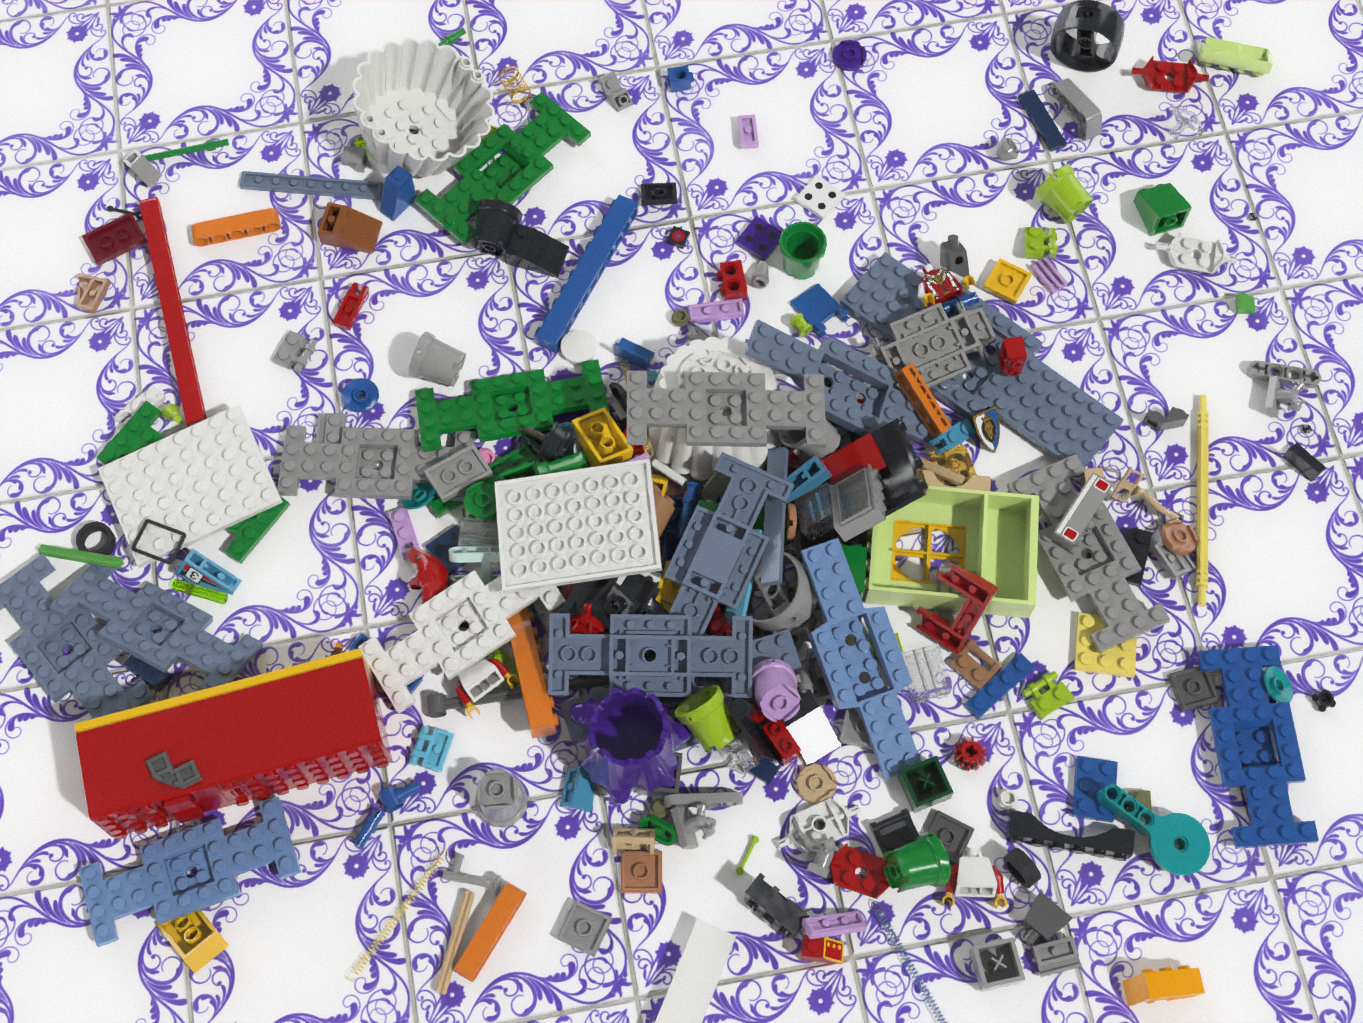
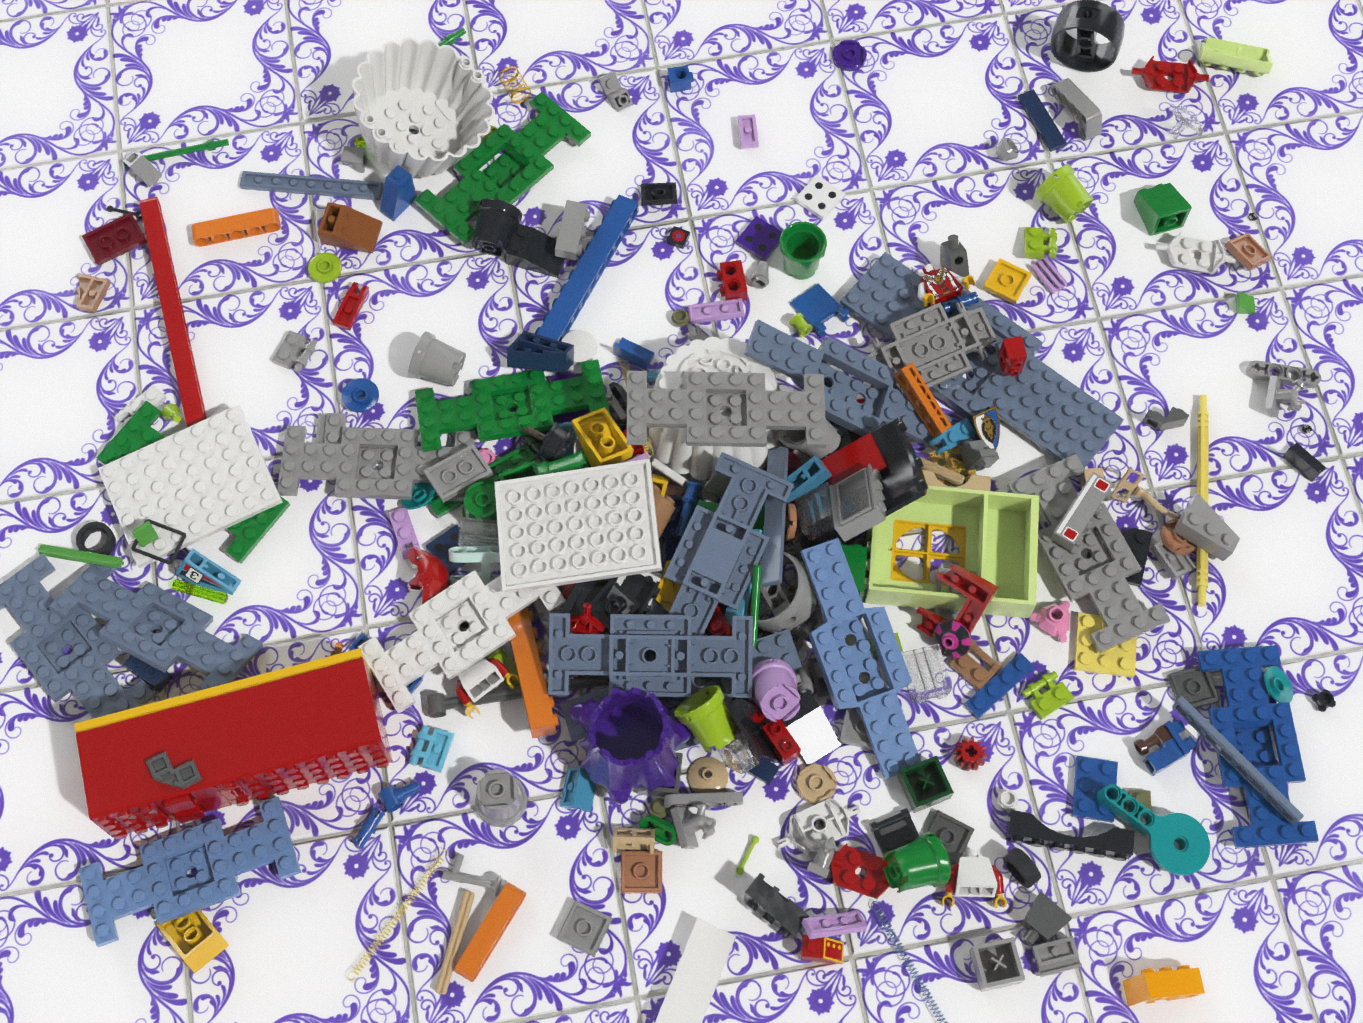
(145, 534): none -> bright green slope
(325, 267): none -> lime wheel
(540, 353): none -> dark blue wedge
(572, 230): none -> light grey wedge
(715, 783): none -> tan dish
(755, 600): none -> green bar
(957, 634): none -> dish
(978, 455): none -> dark grey brick
(1054, 619): none -> bright pink rock
(1170, 744): none -> blue hips
(1206, 529): none -> light grey wedge
(1238, 761): none -> sand blue tile
(1248, 251): none -> nougat tile

